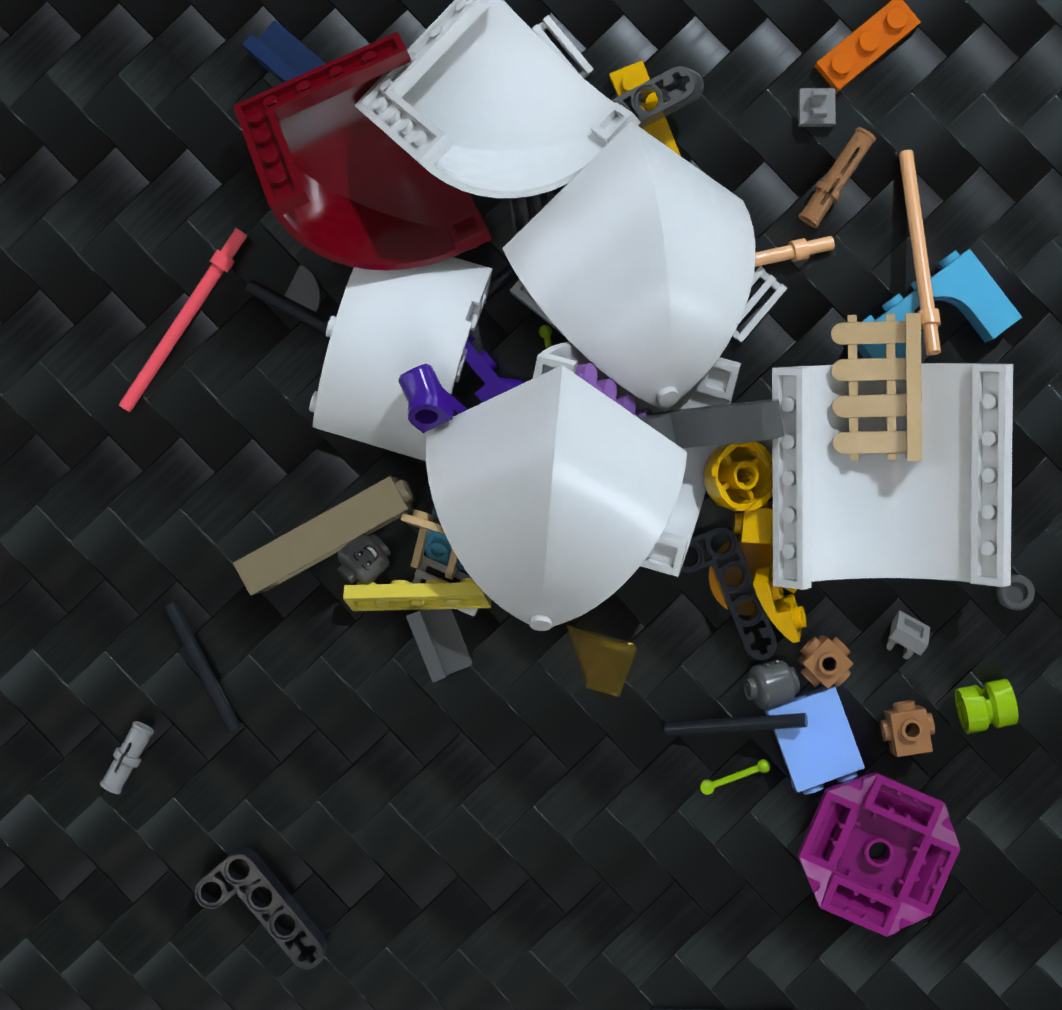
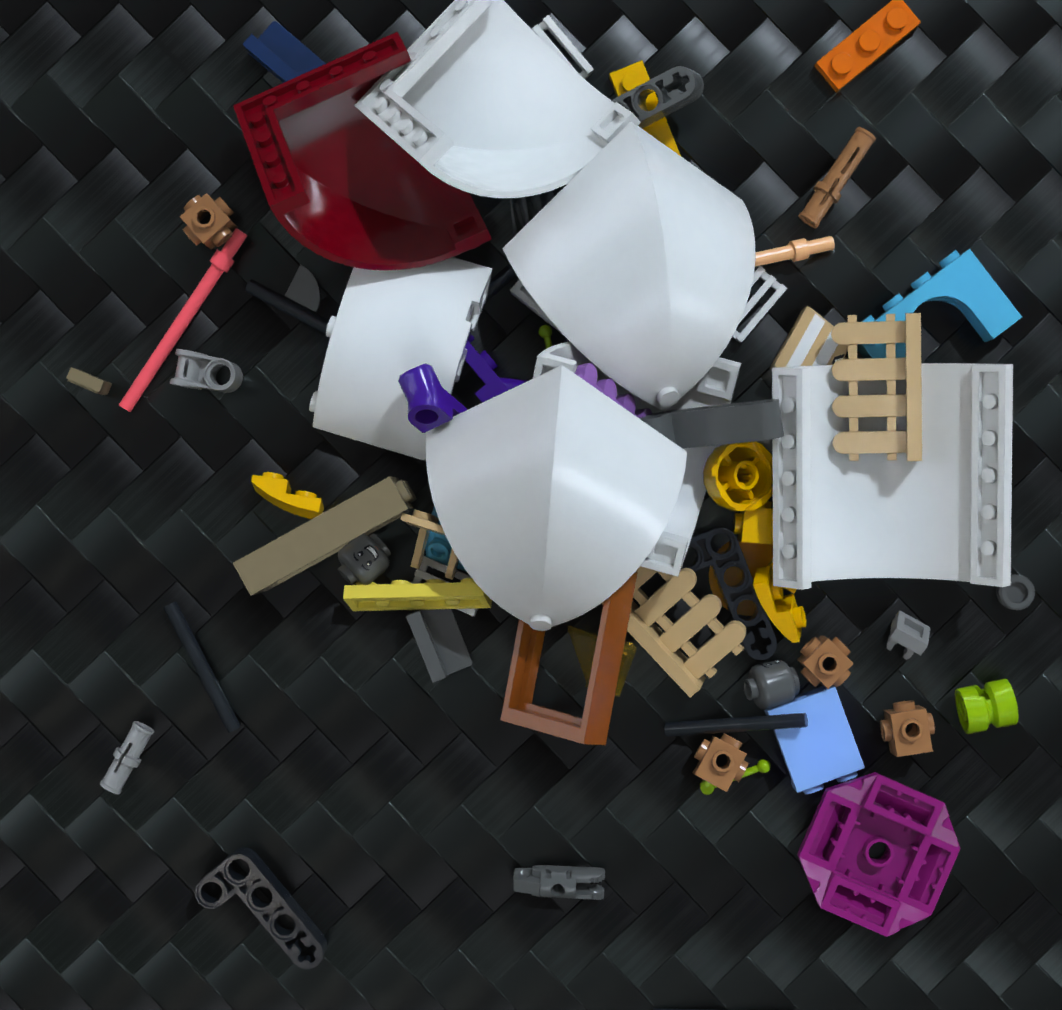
(88, 381): none -> dark tan tile
(200, 371): none -> light grey piece
(219, 227): none -> medium nougat brick
(278, 492): none -> yellow slope
(560, 881): none -> dark grey hinge
(602, 683): none -> dark orange door
(665, 645): none -> tan fence
(720, 775): none -> medium nougat brick
(809, 343): none -> torso
(816, 107): light grey tile -> none
(929, 314): light nougat bar -> none

